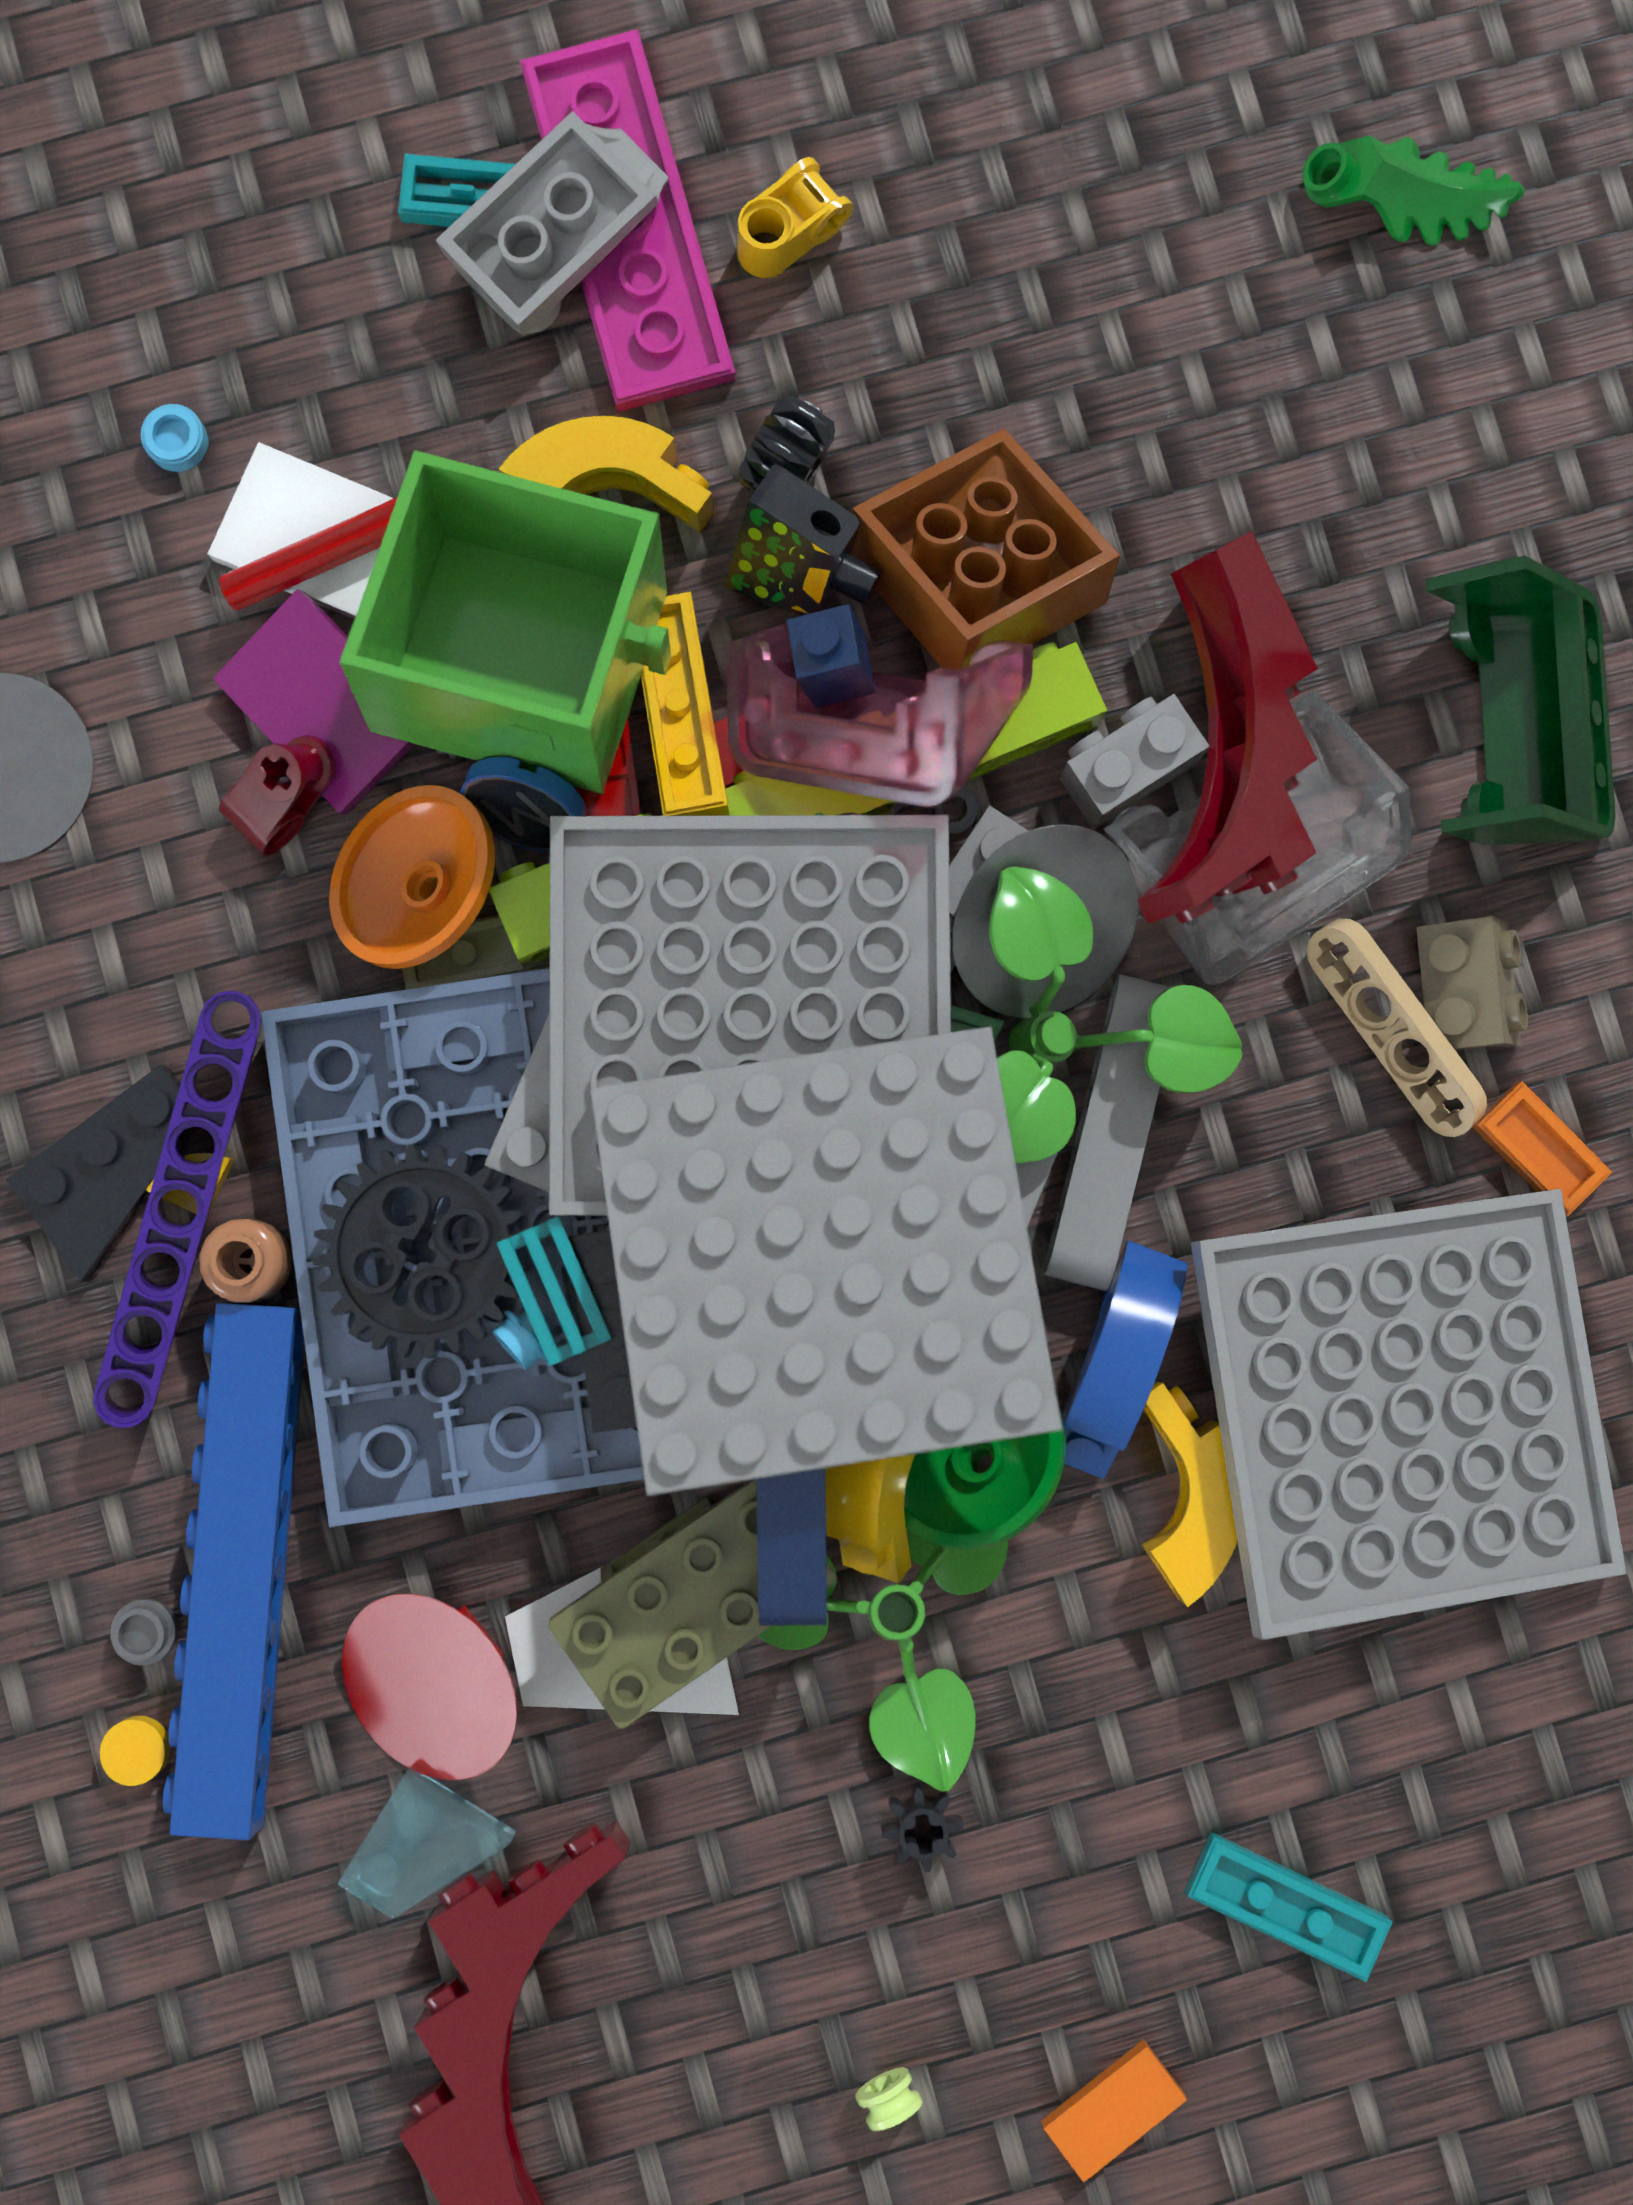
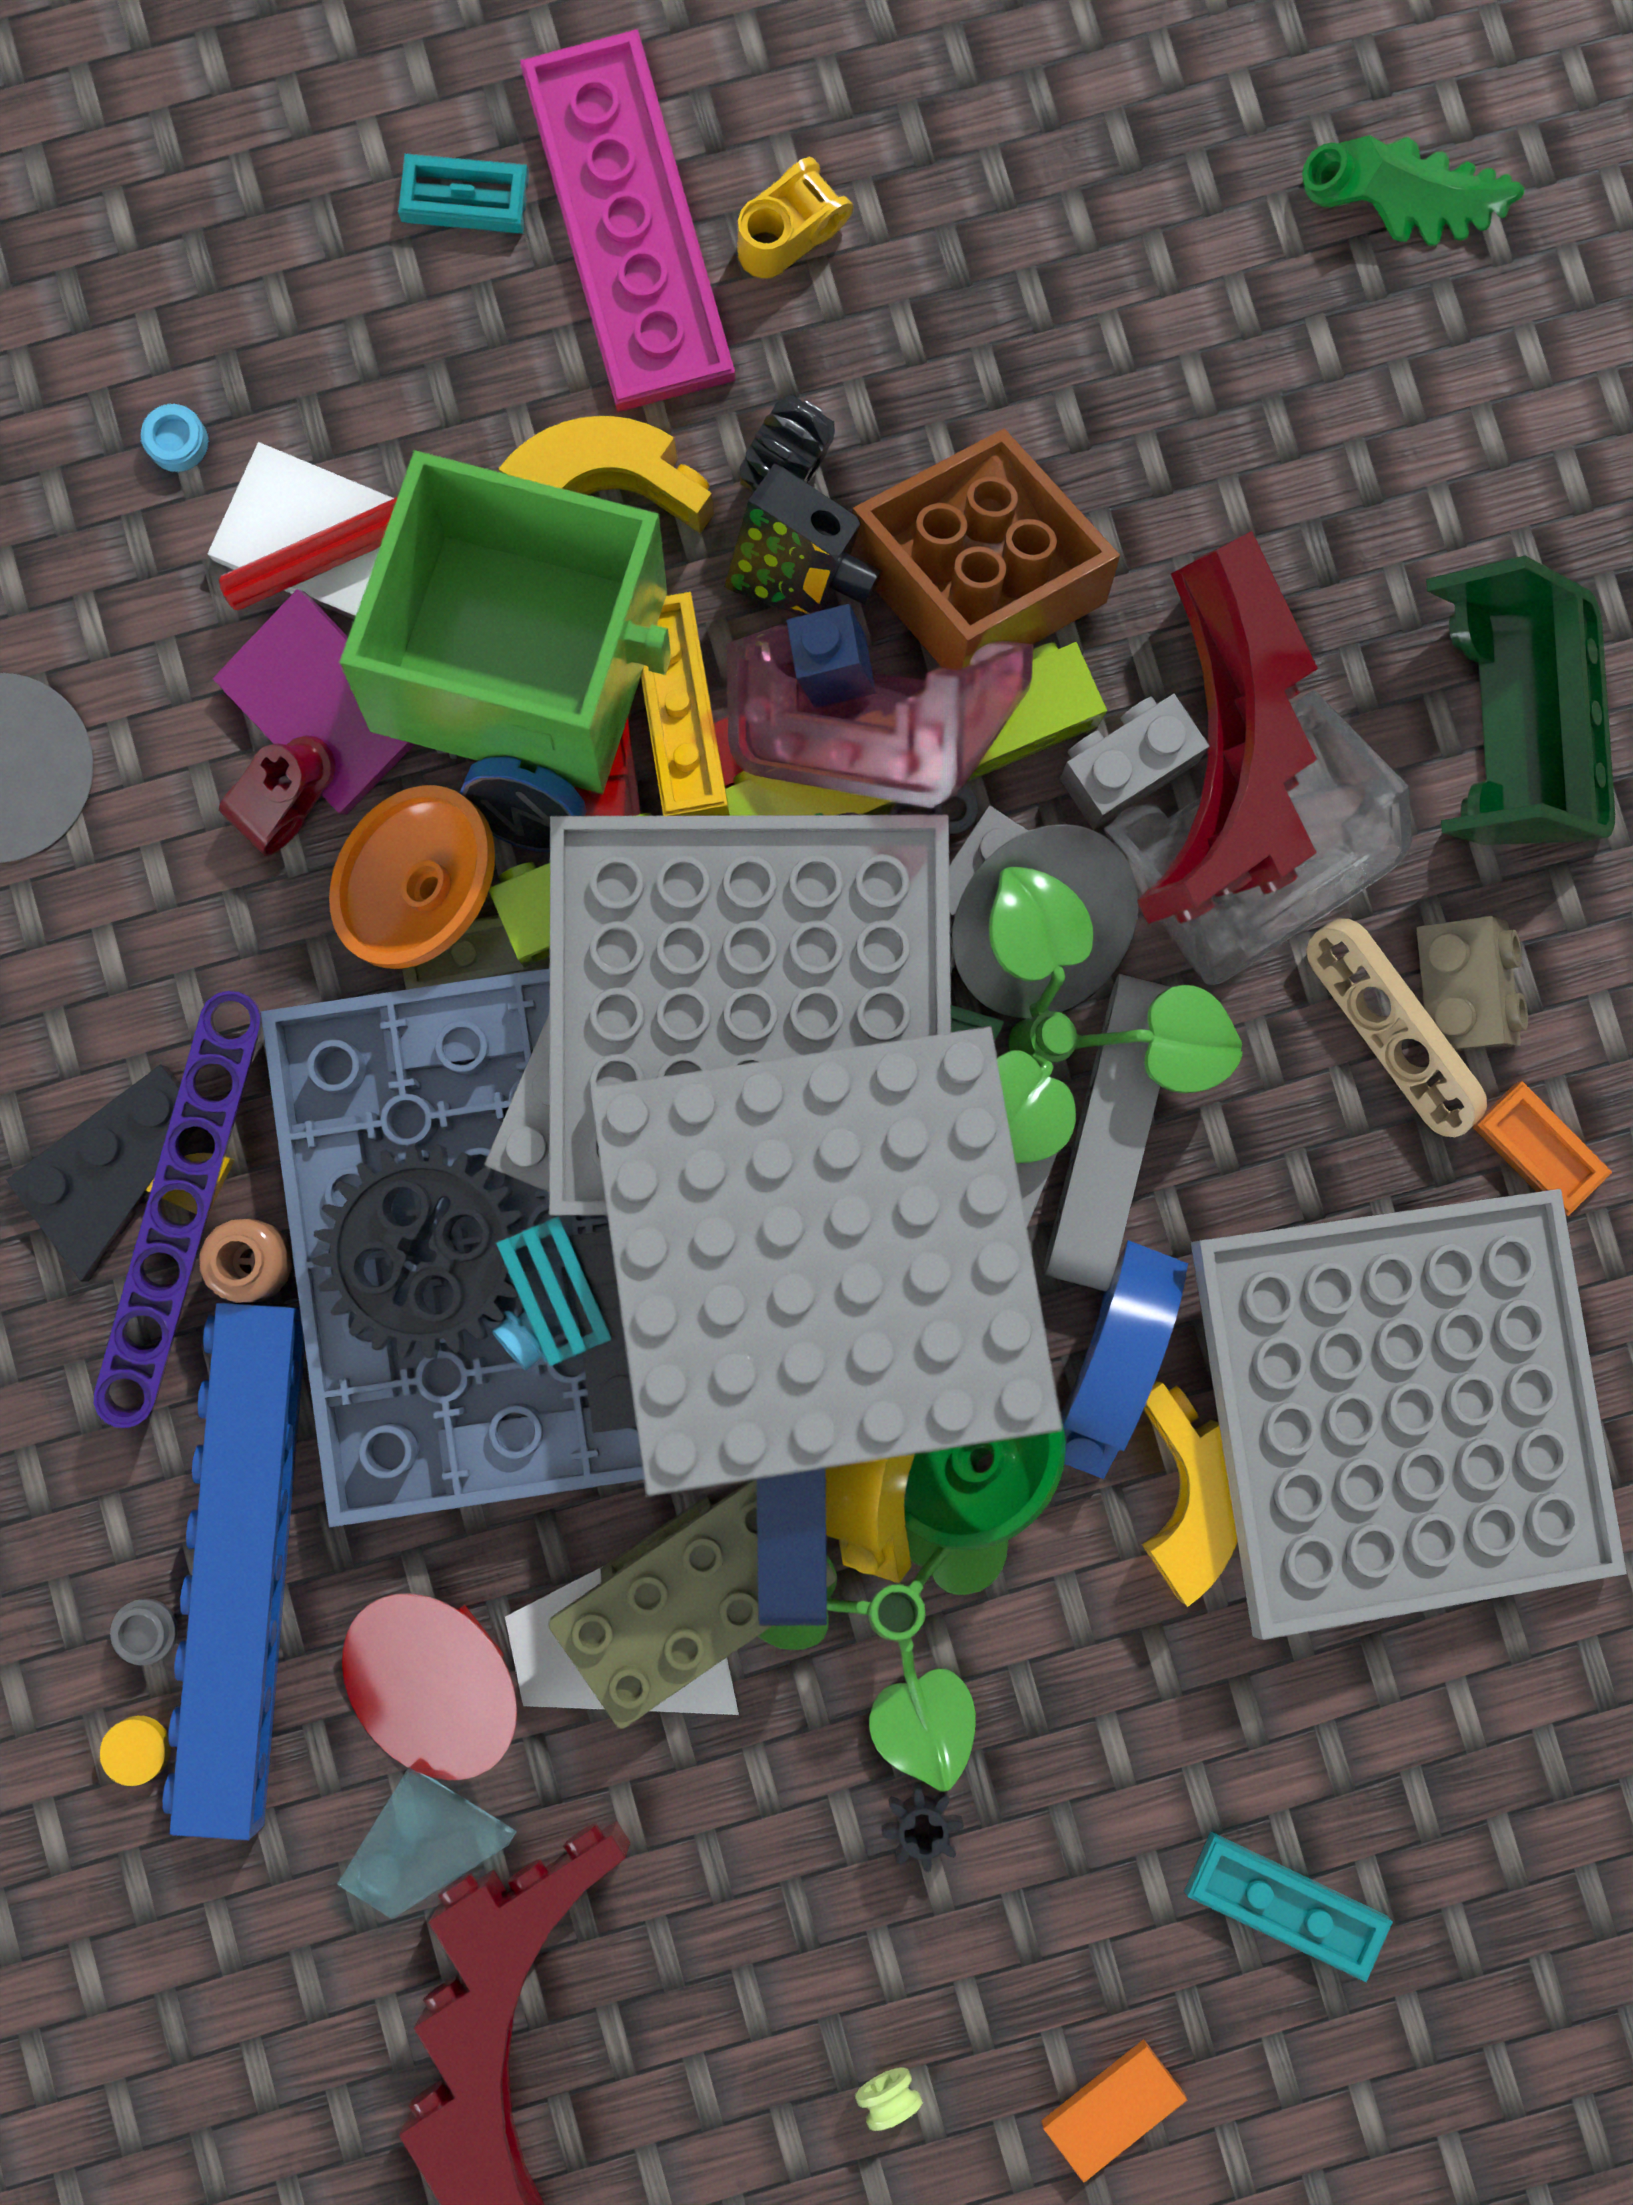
(552, 220): light grey slope -> none

